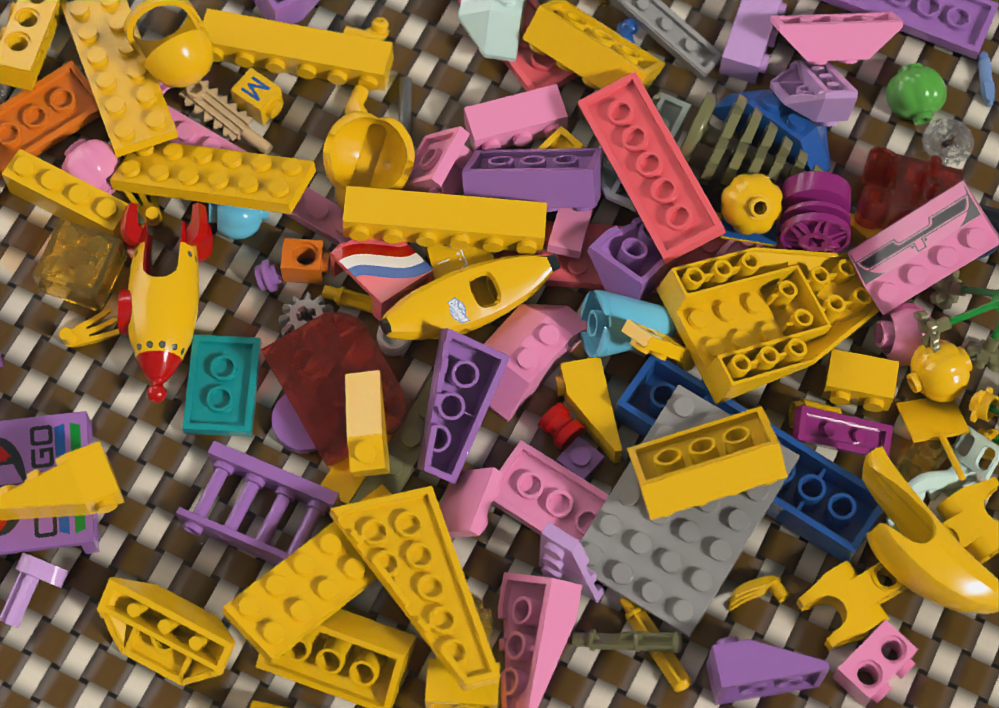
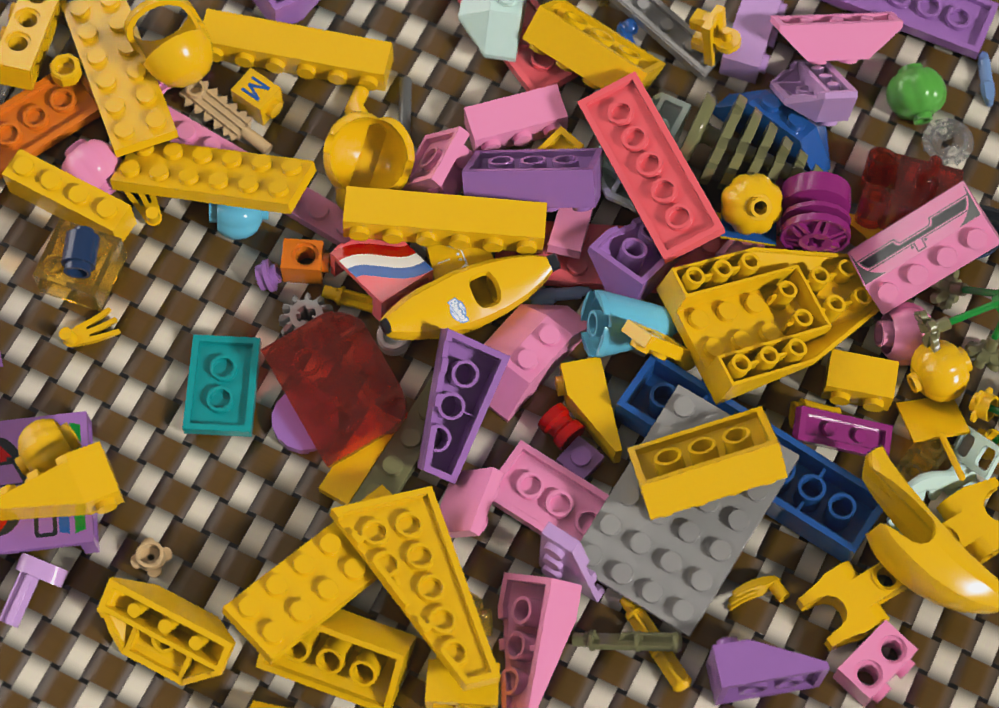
(43, 443): none -> yellow plant
(65, 70): none -> yellow tile
(80, 252): none -> dark blue brick
(151, 547): none -> tan plate
(161, 311): piece -> none
(256, 475): medium lavender fence -> none
(366, 424): yellow slope -> none
(378, 30): yellow arm -> none
(550, 295): none -> medium blue piece
(712, 34): none -> yellow hips

